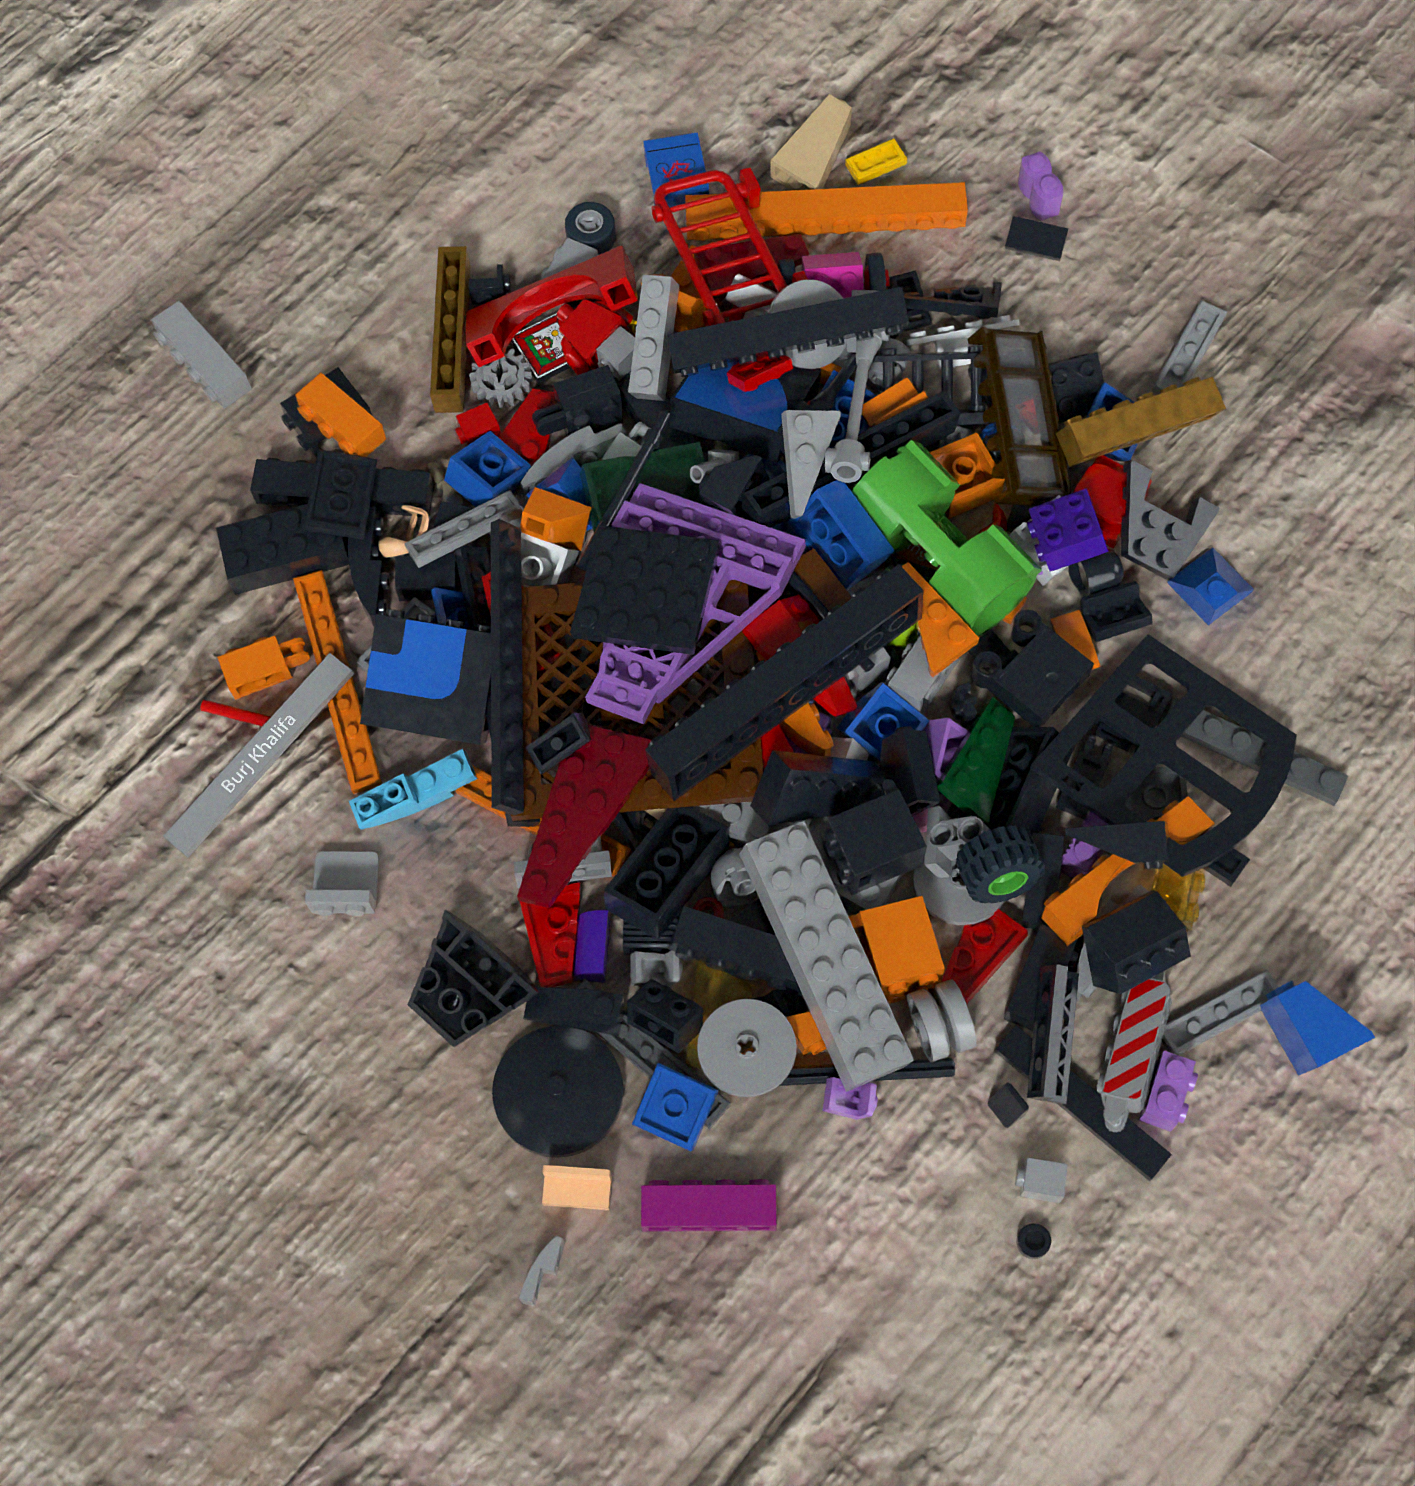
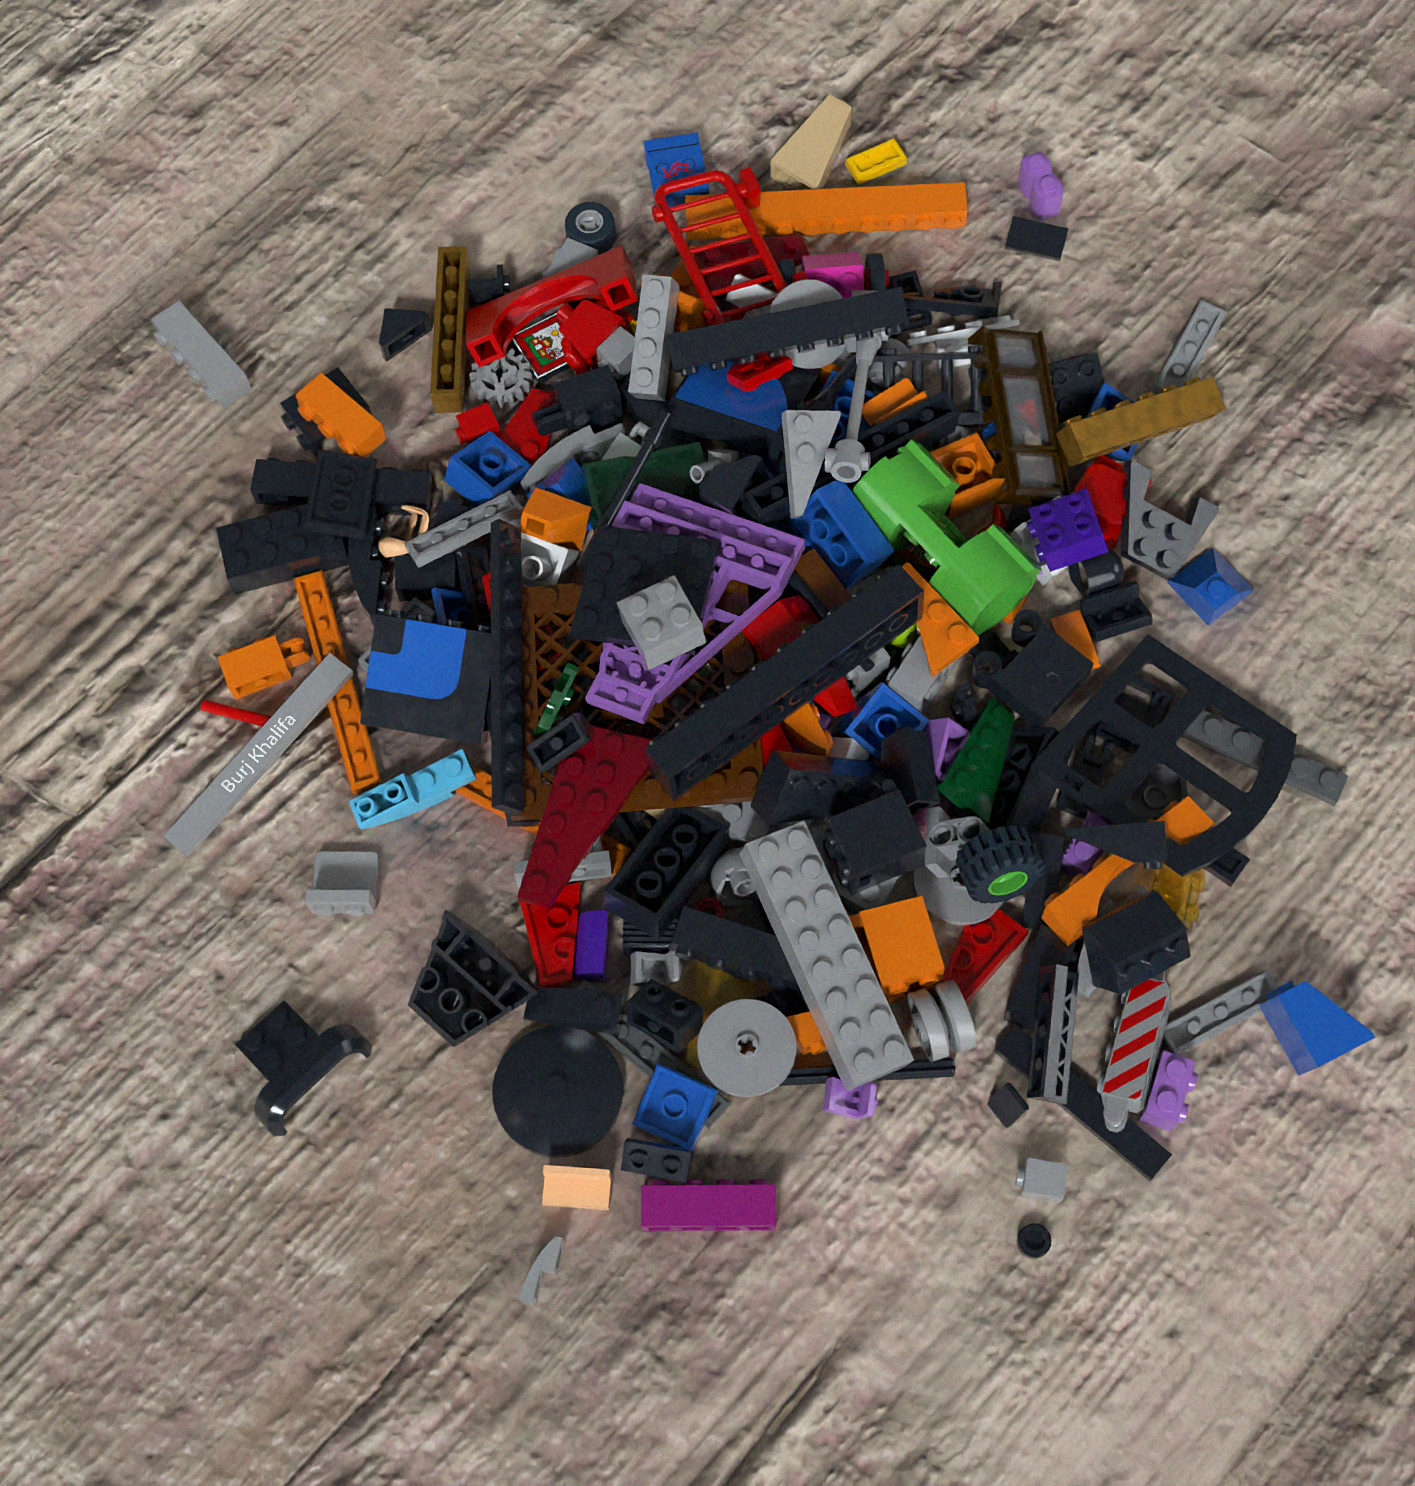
(294, 1059): none -> black piece
(401, 329): none -> black slope
(561, 695): none -> dark green wing
(656, 1160): none -> black bracket
(661, 622): none -> light grey brick

